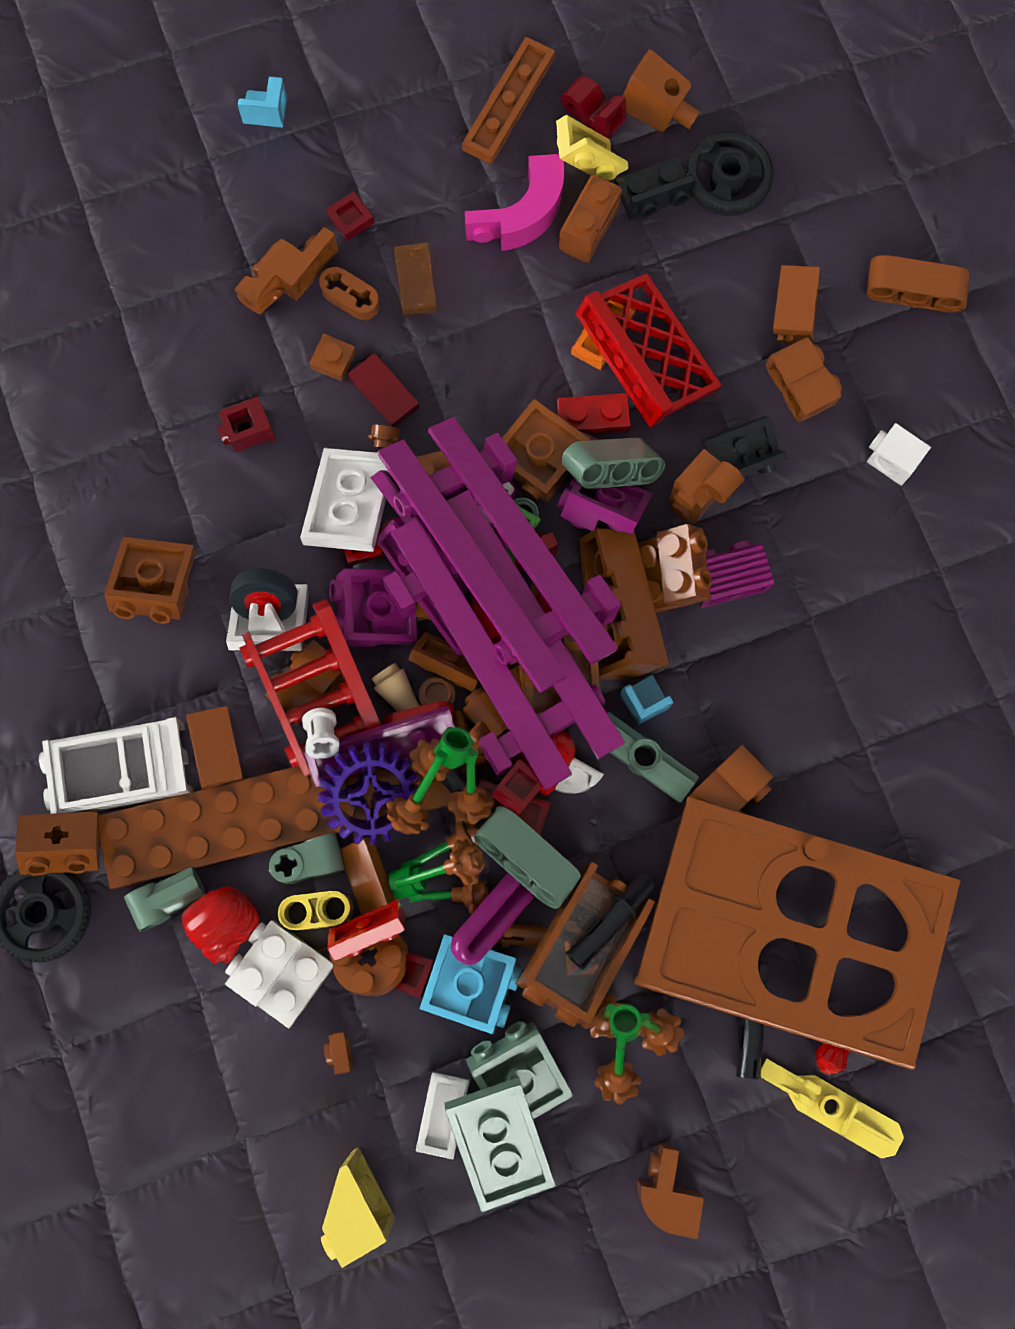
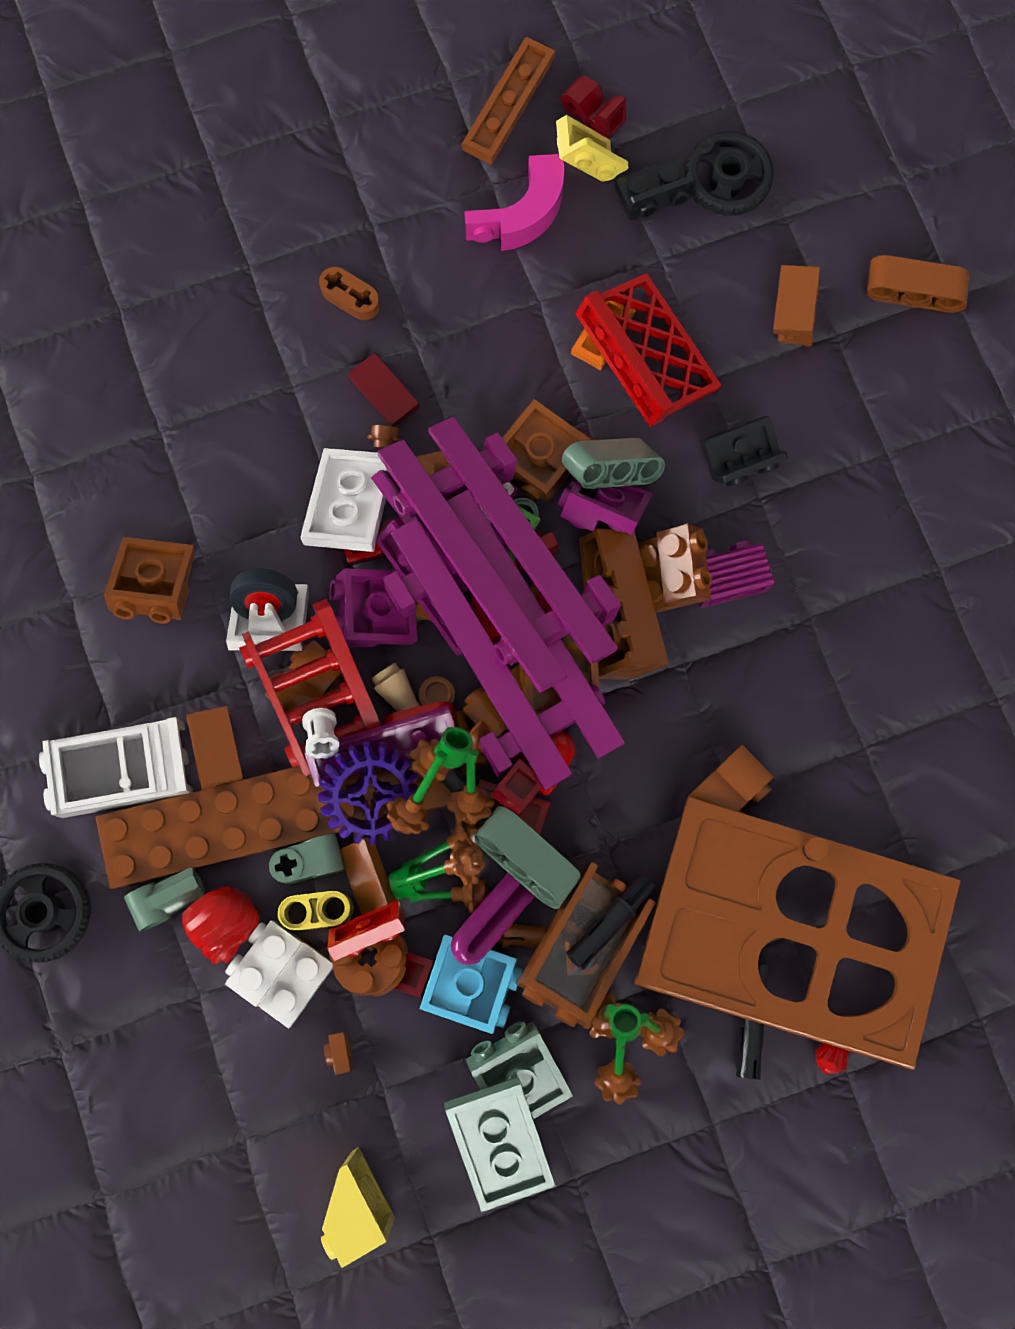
(58, 843): dark orange brick -> none
(245, 414): dark red brick -> none
(265, 107): medium azure panel -> none
(286, 270): dark orange plate -> none
(332, 357): dark orange plate -> none
(350, 216): dark red plate -> none
(415, 278): clear orange tile -> none
(435, 1130): white tile -> none
(438, 657): dark orange plate -> none
(581, 780): white tile -> none
(590, 218): dark orange brick -> none
(596, 413): red plate -> none
(645, 700): medium azure panel -> none
(658, 94): dark orange torso -> none
(664, 772): sand green piece -> none
(669, 1207): dark orange brick -> none
(702, 485): dark orange hinge -> none
(803, 379): dark orange brick -> none
(850, 1119): light yellow piece -> none
(897, 453): white brick -> none

